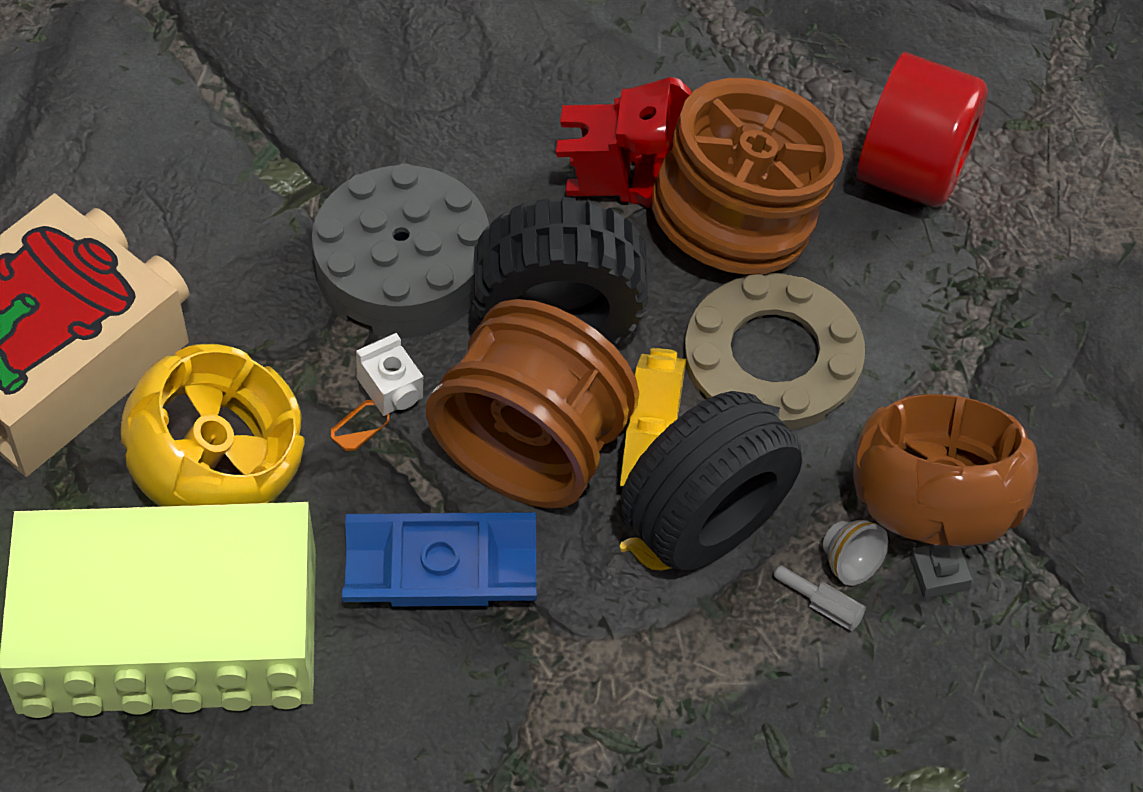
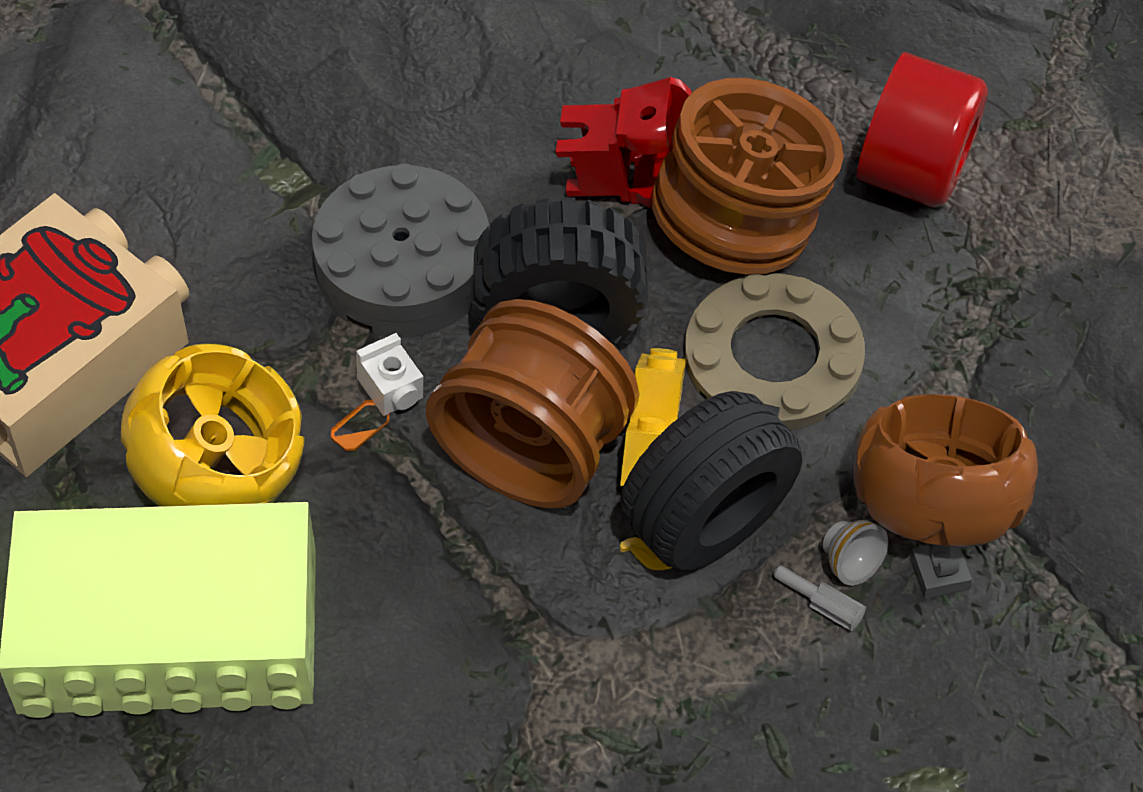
(440, 558): blue piece -> none

